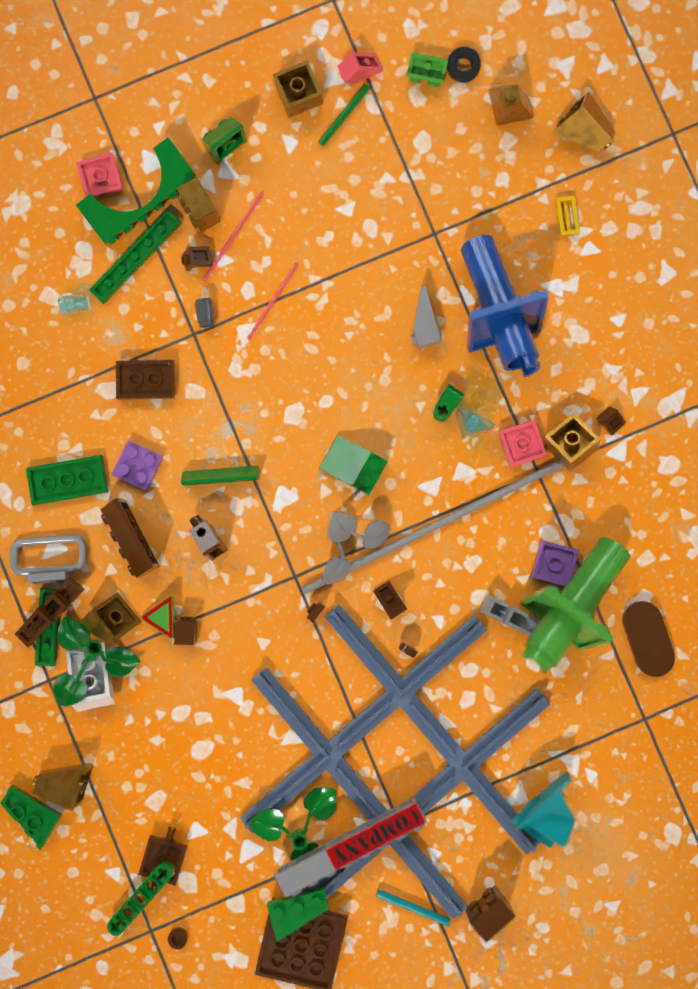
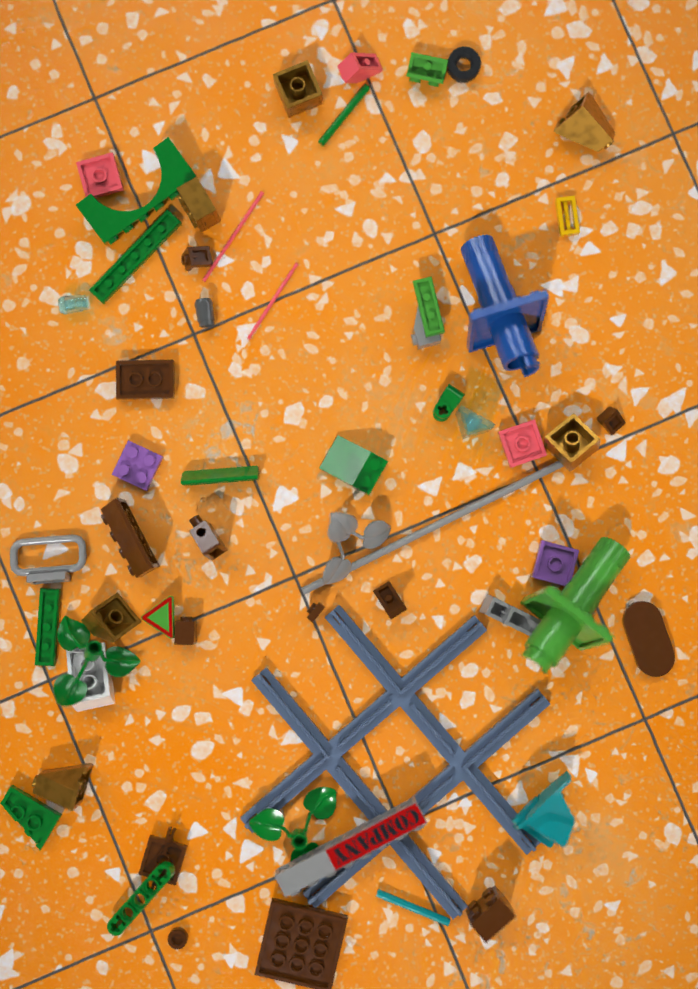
(49, 611): reddish brown slope -> none
(67, 480): green tile -> none
(224, 139): green slope -> none
(294, 911): green wing -> none
(407, 649): reddish brown tile -> none
(428, 307): none -> bright green tile
(510, 104): pearl gold slope -> none

